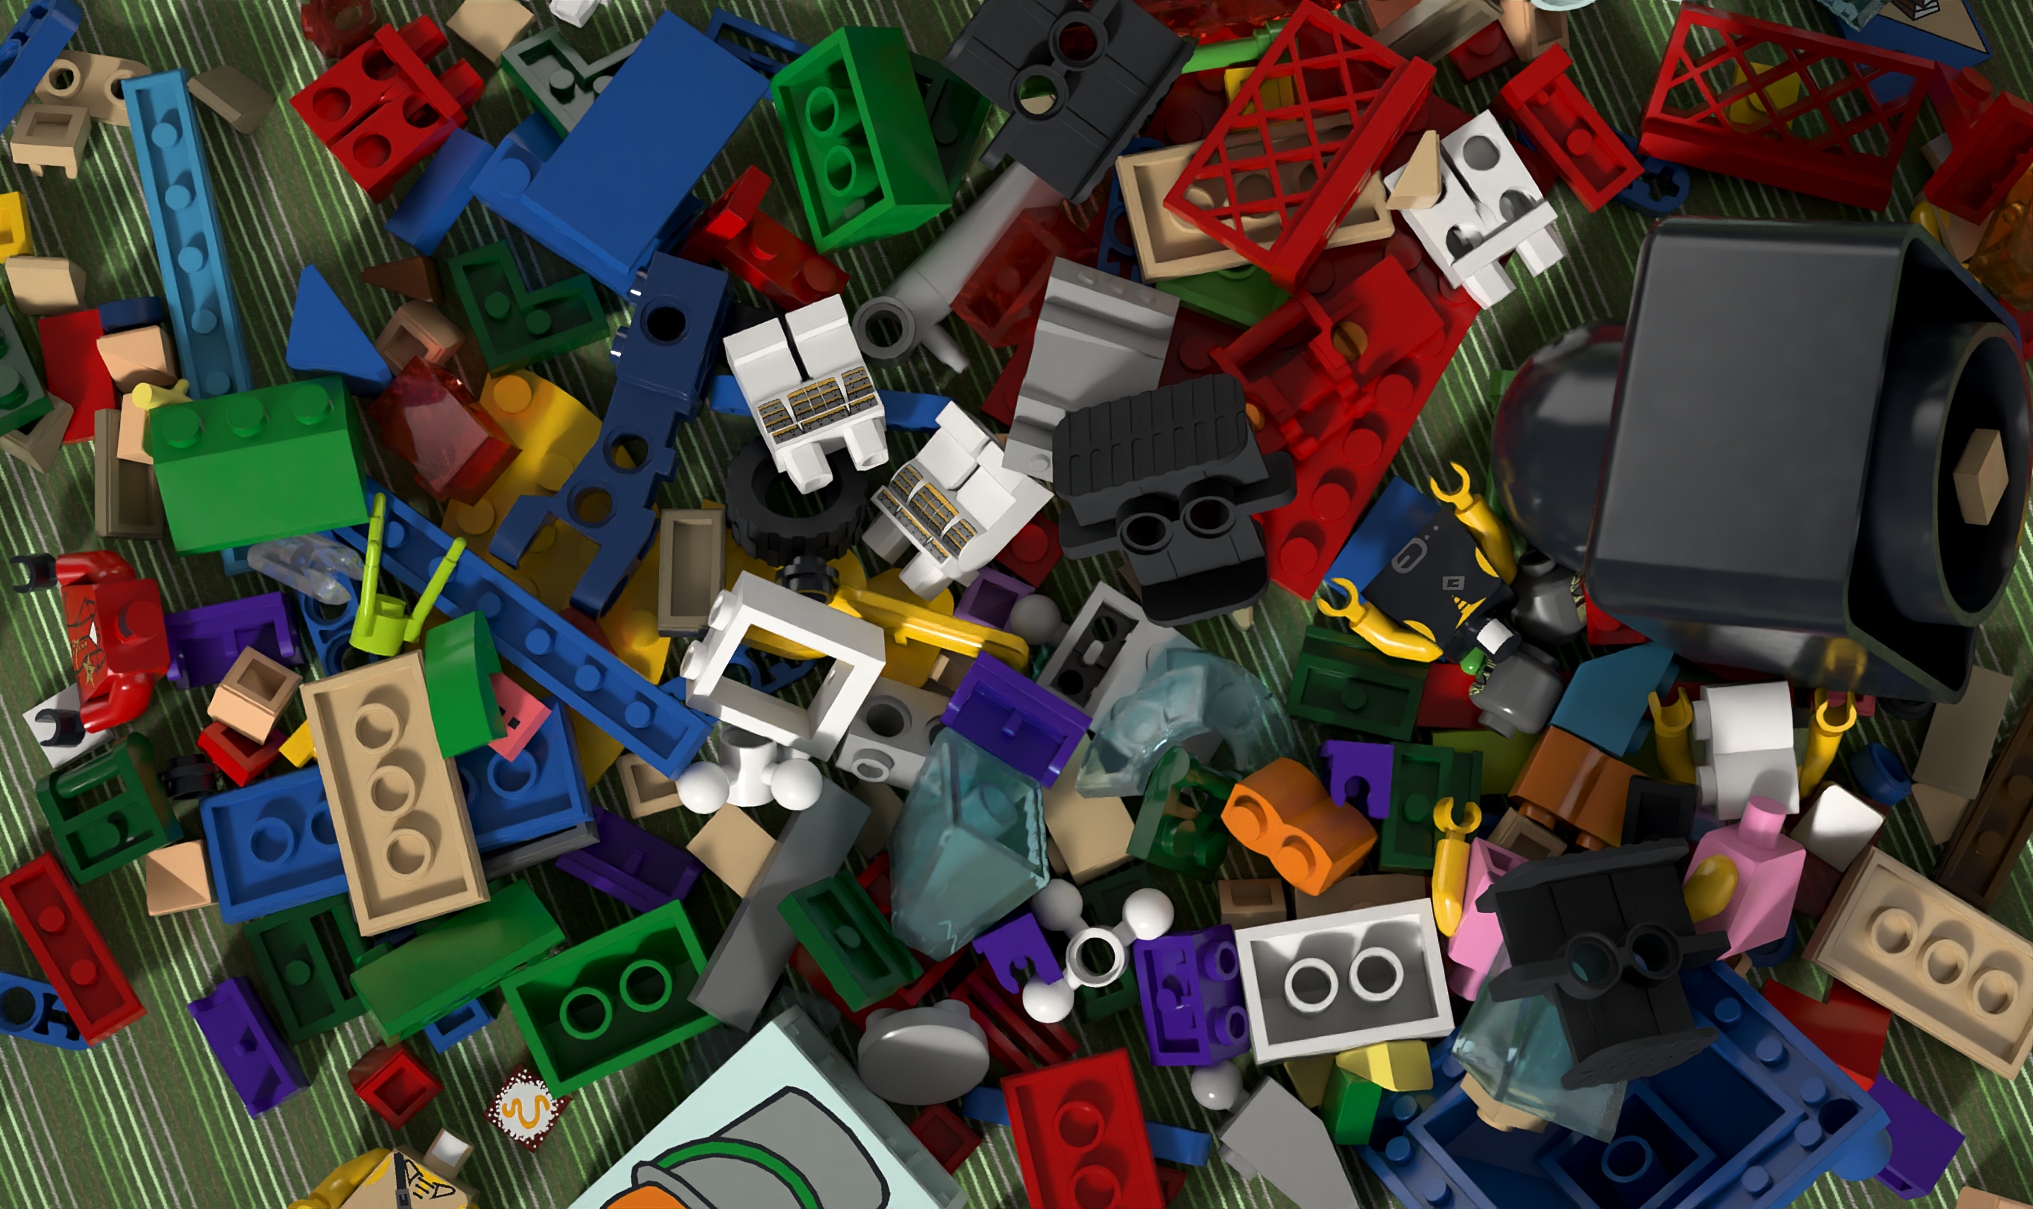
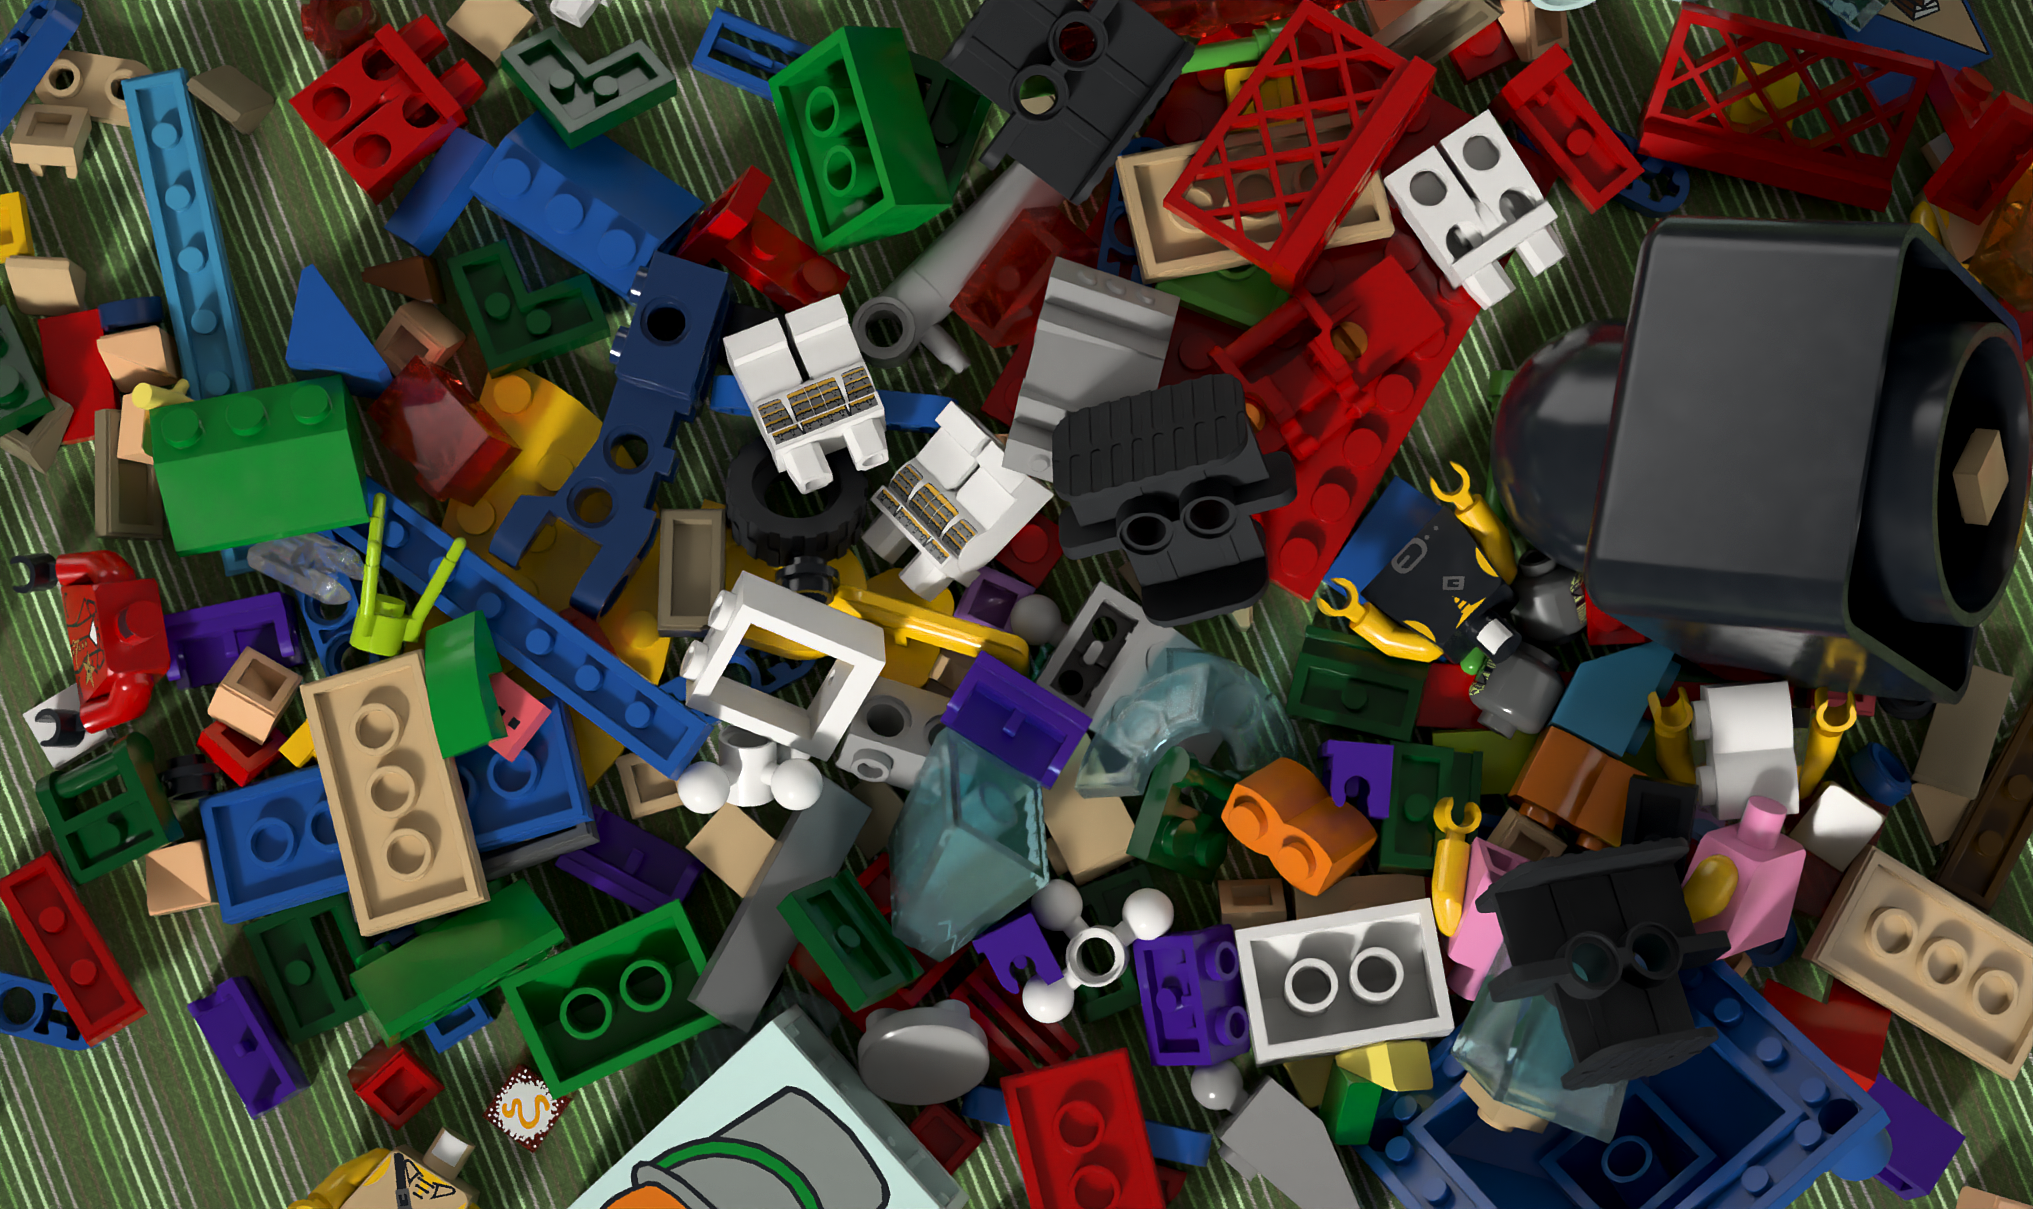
(645, 142): blue tile -> none
(1421, 180): tan slope -> none

